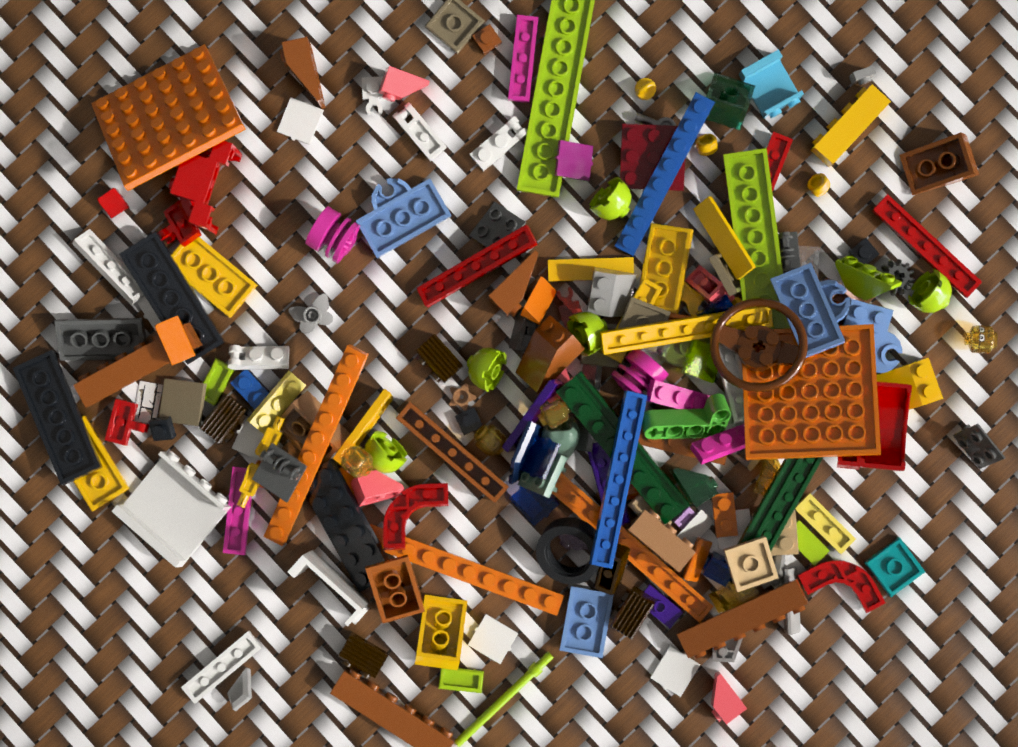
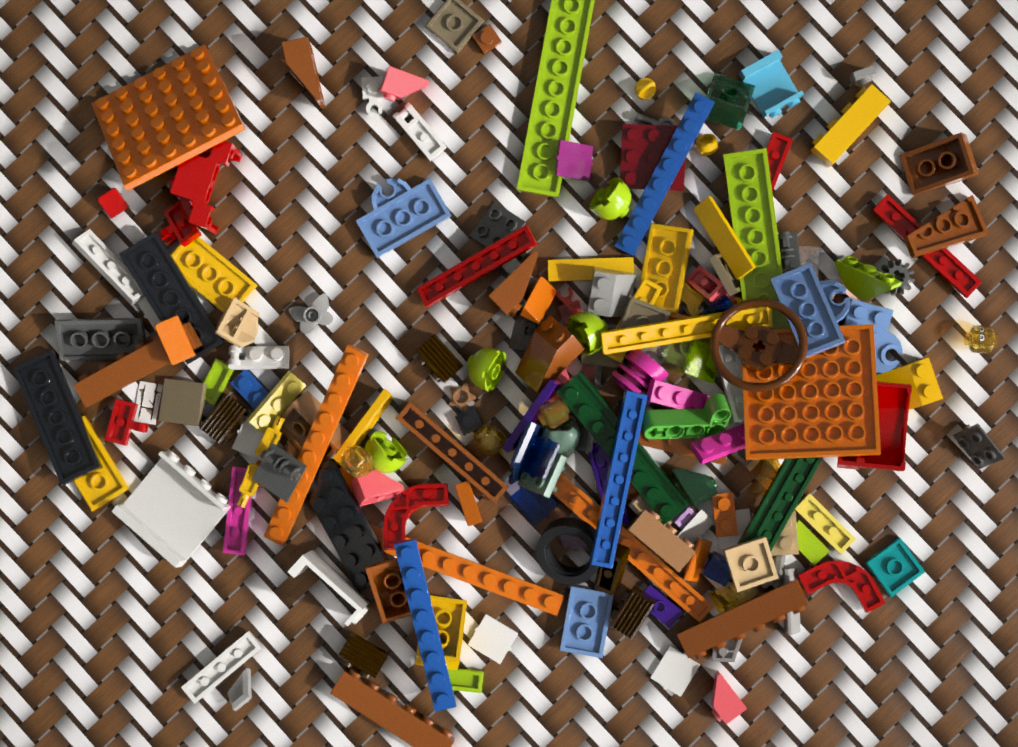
(162, 428): black plate -> none
(238, 324): none -> tan slope
(300, 121): white piece -> none
(332, 234): dark pink wheel -> none
(425, 624): none -> blue plate
(468, 503): none -> orange slope
(498, 144): white plate -> none
(523, 58): dark pink plate -> none
(534, 670): lime bar -> none
(818, 184): yellow tile -> none
(864, 251): black plate -> none
(931, 292): lime cylinder -> none
(949, 229): none -> dark orange wing

